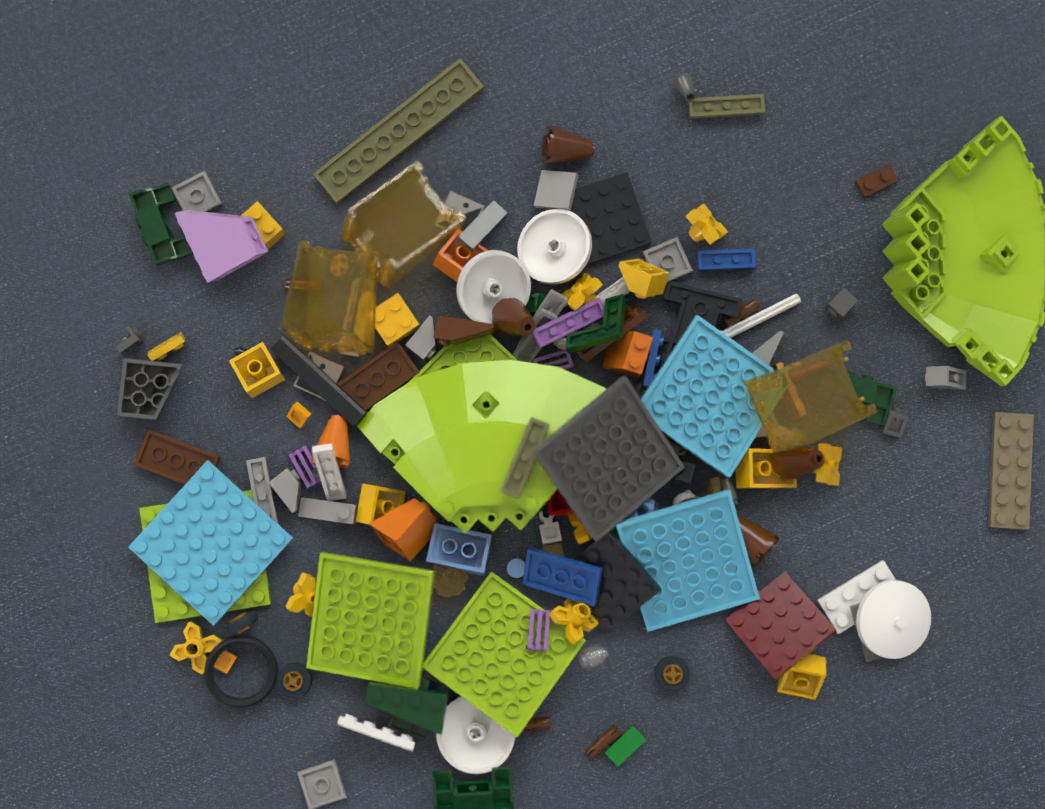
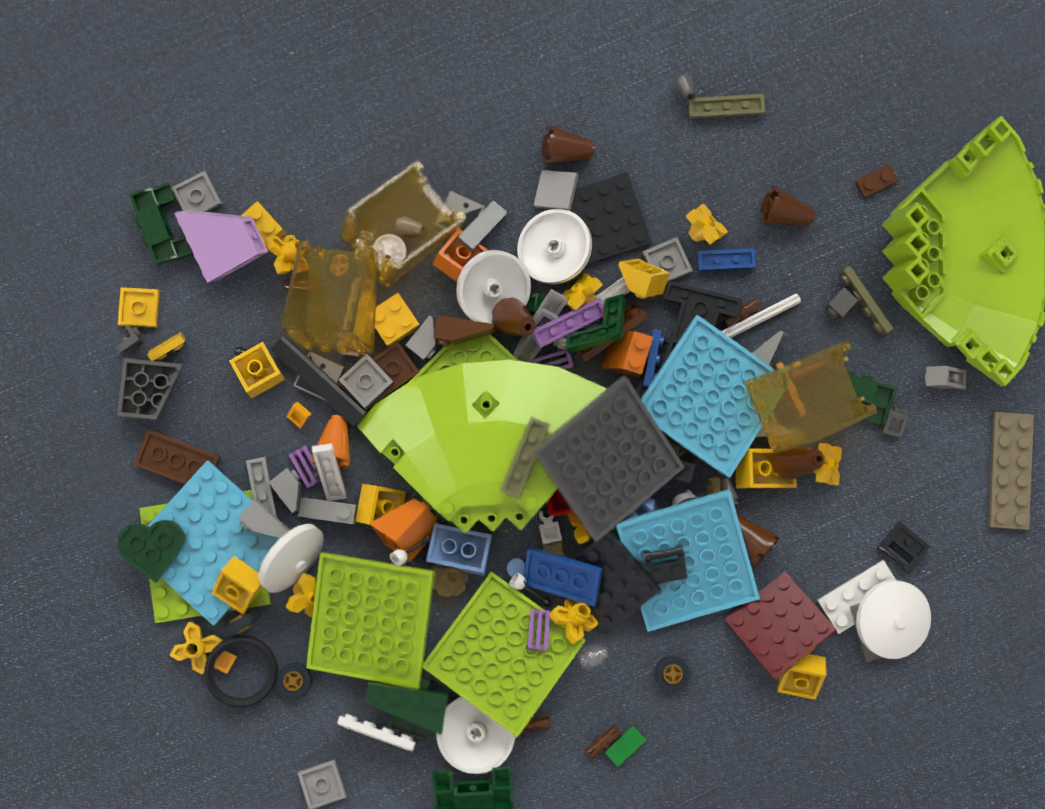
(138, 307): none -> yellow tile
(152, 547): none -> dark green plate
(237, 585): none -> yellow slope
(262, 520): none -> light grey slope
(284, 250): none -> yellow plant
(291, 557): none -> white dish
(366, 381): none -> light grey plate
(390, 245): none -> white wheel
(398, 131): olive plate -> none
(399, 557): none -> white hinge
(407, 226): none -> dark tan cone
(519, 582): none -> hinge
(666, 570): none -> black plate
(784, 209): none -> reddish brown cone
(870, 307): none -> olive plate
(908, 542): none -> black plate

